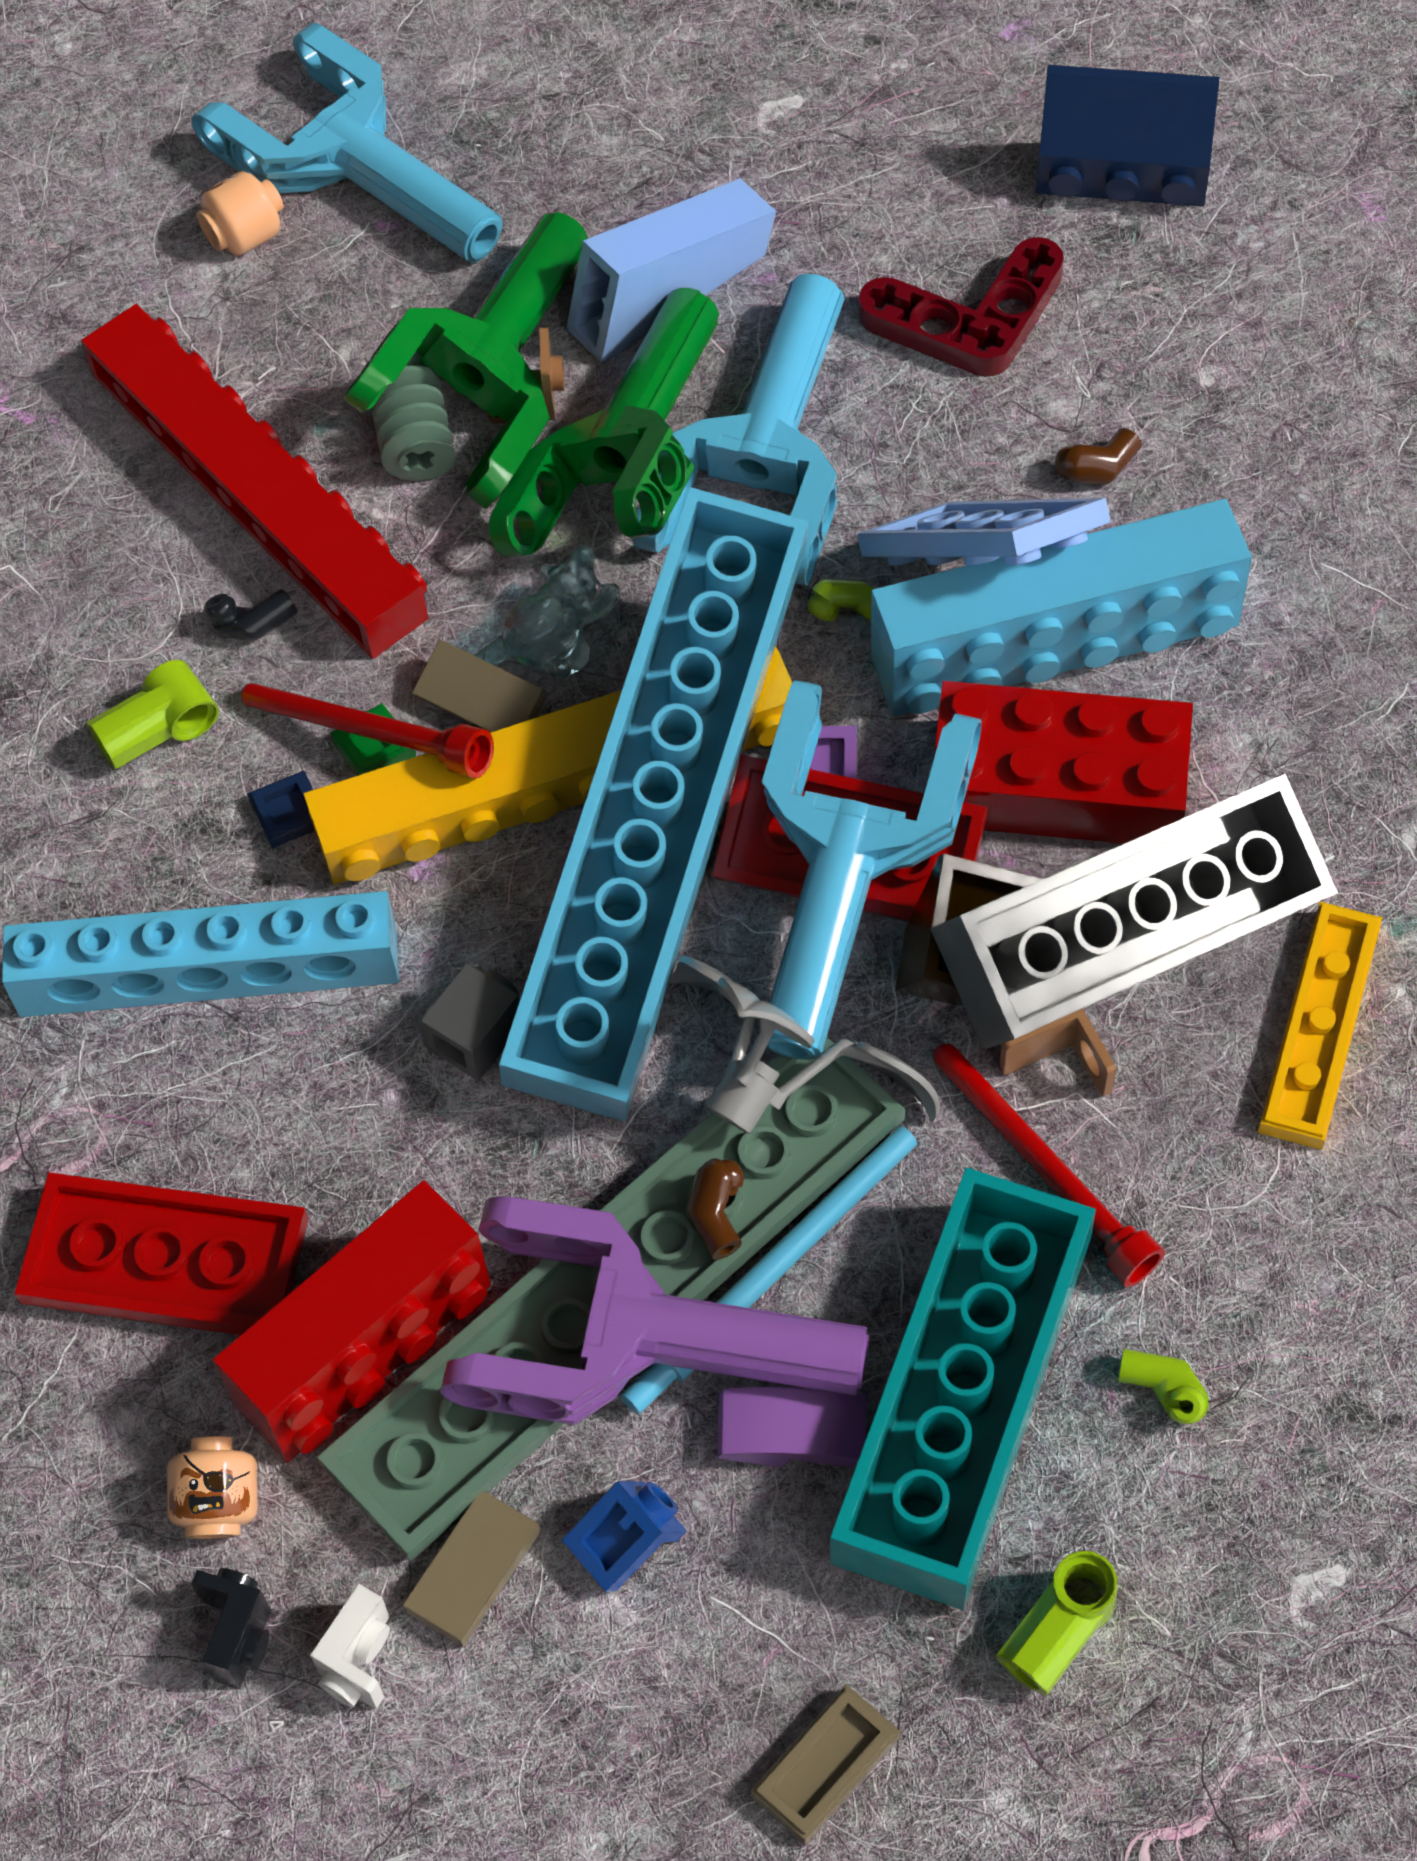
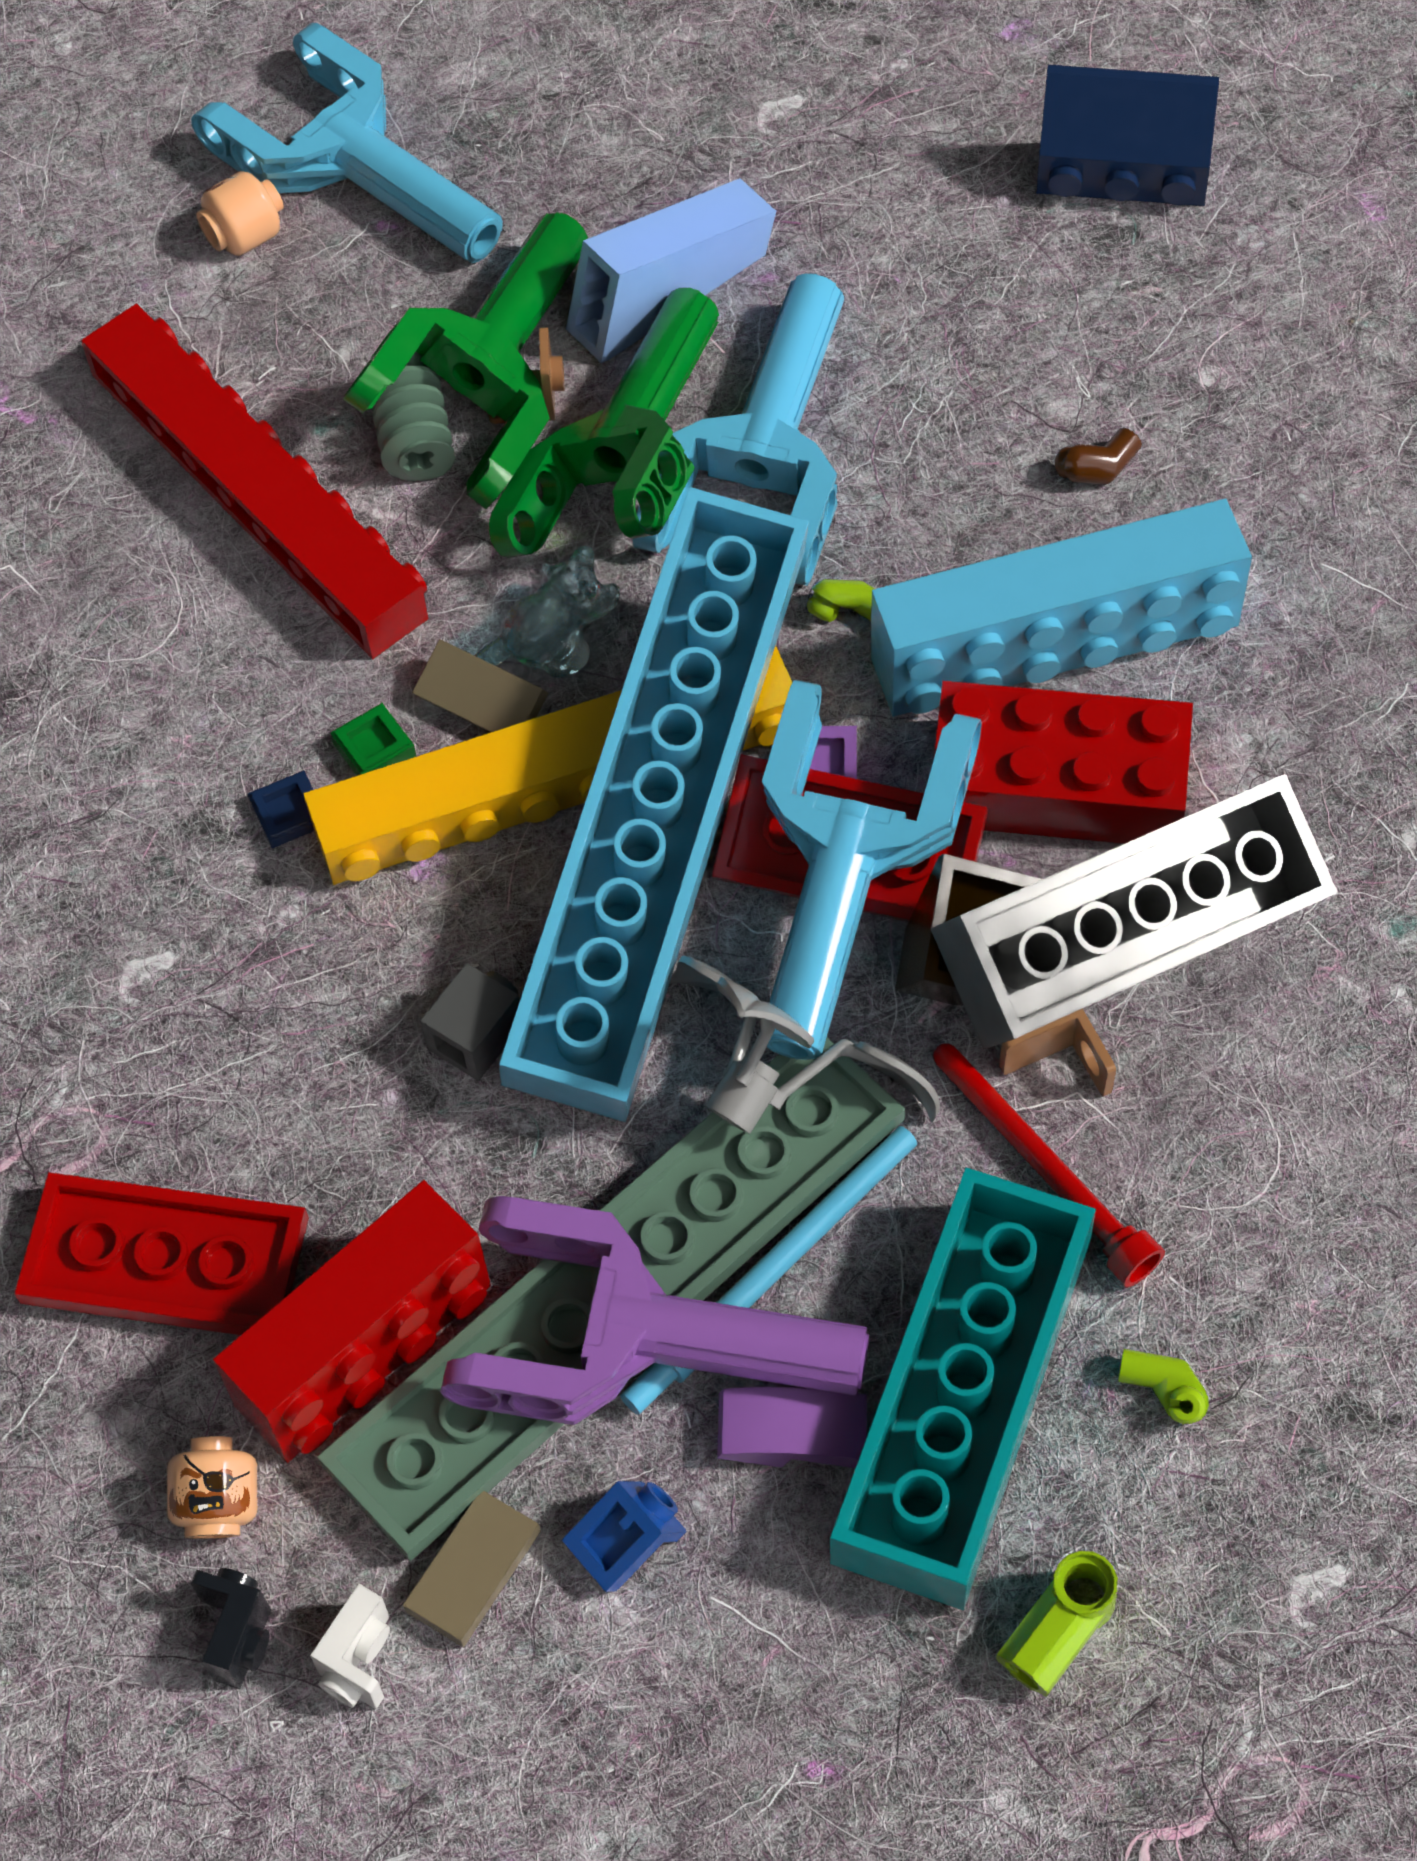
(167, 707): lime piece -> none
(200, 954): medium azure brick -> none
(248, 623): black arm -> none
(462, 749): red piece -> none
(707, 1202): reddish brown arm -> none
(825, 1764): dark tan tile -> none
(983, 325): dark red beam -> none
(985, 531): light blue plate -> none
(1320, 1026): yellow tile -> none

